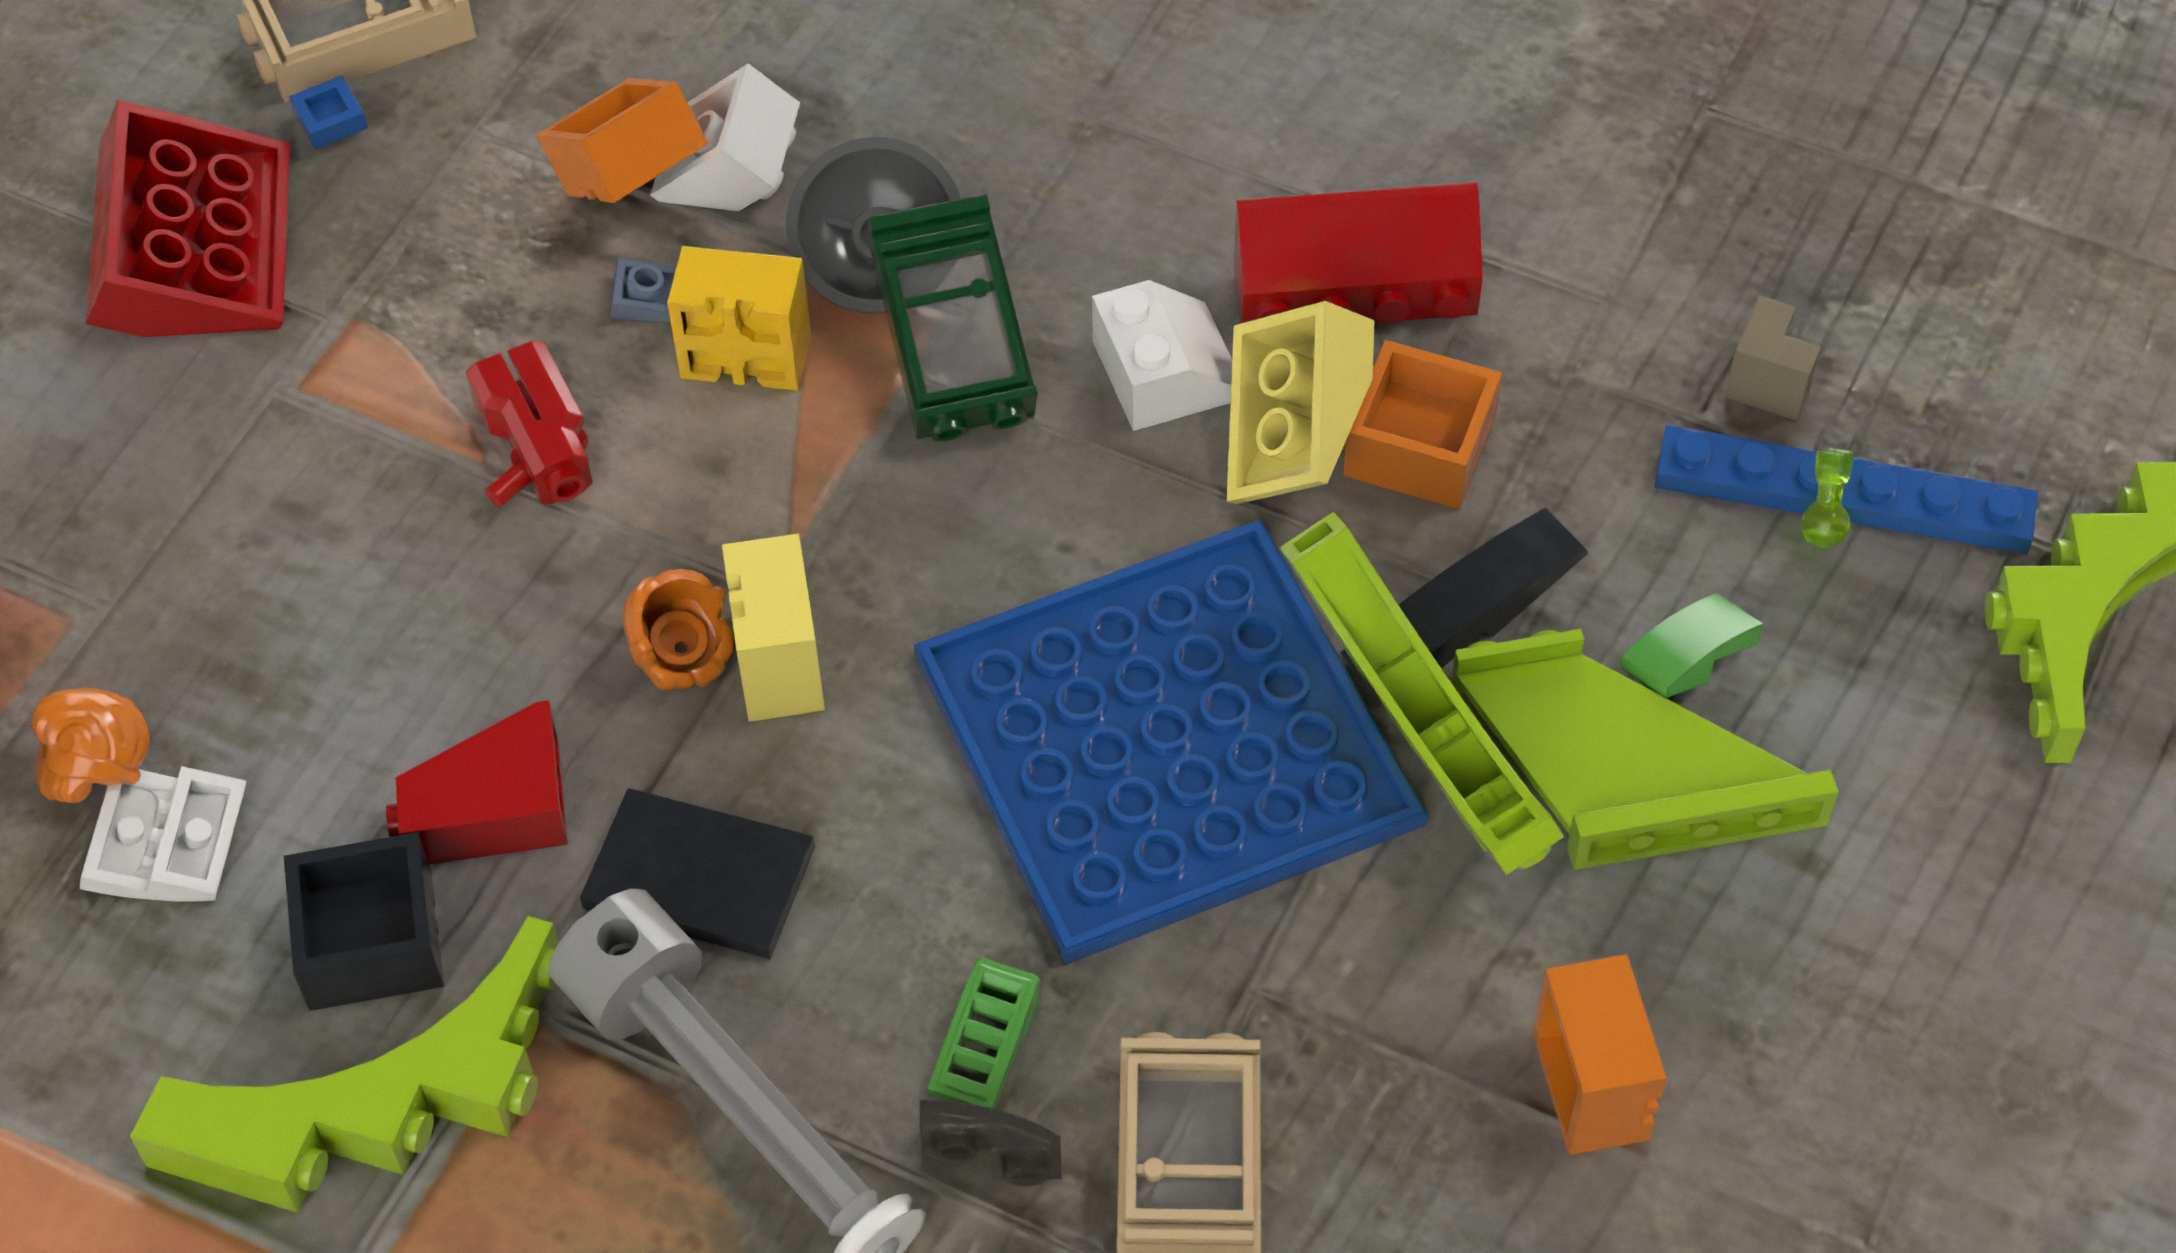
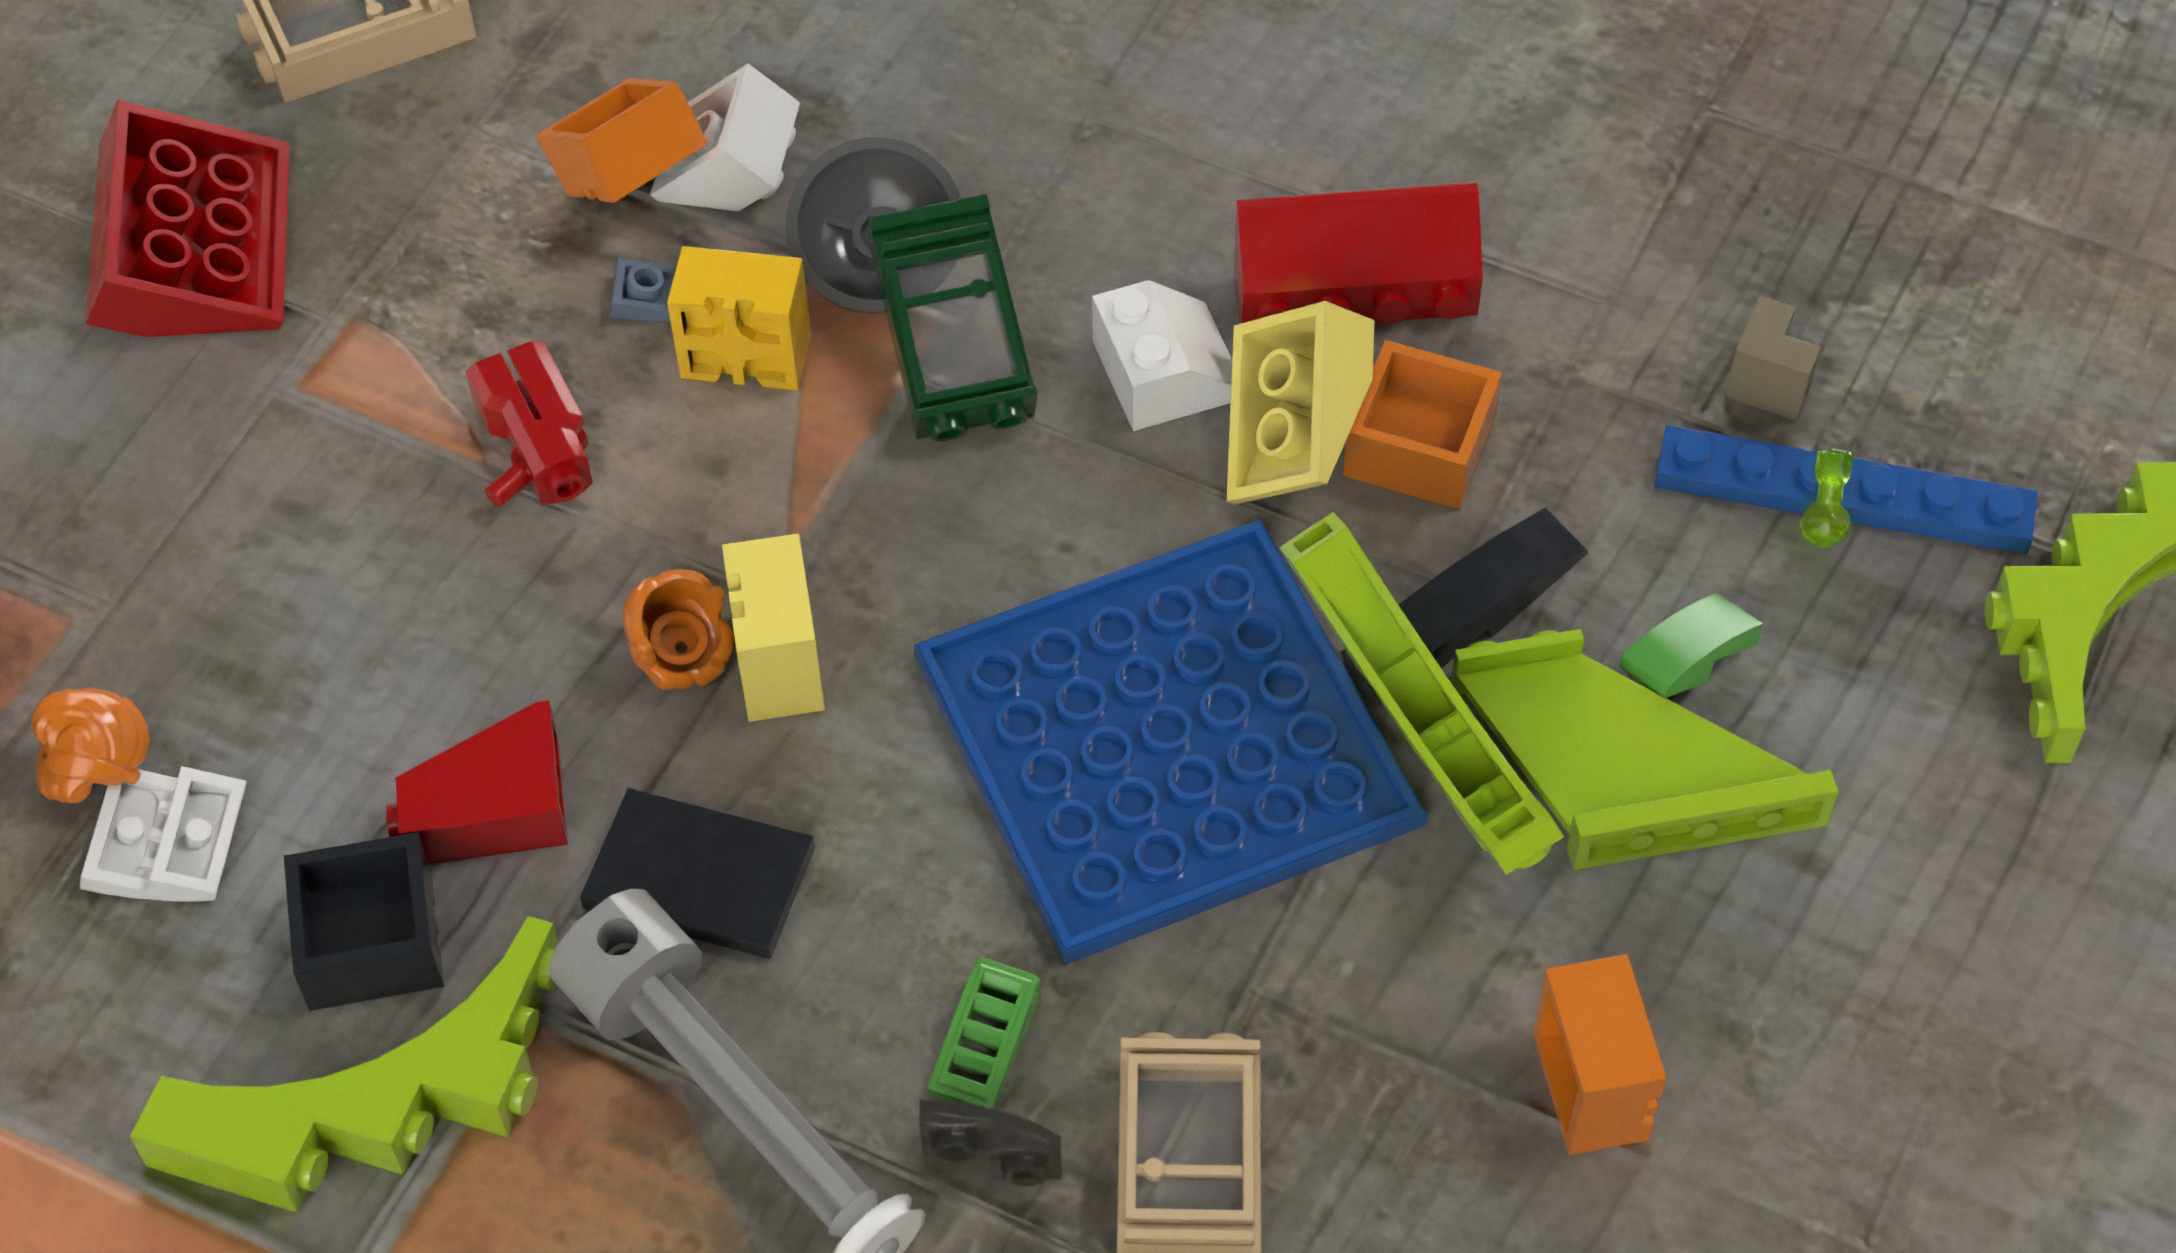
(328, 112): blue plate -> none

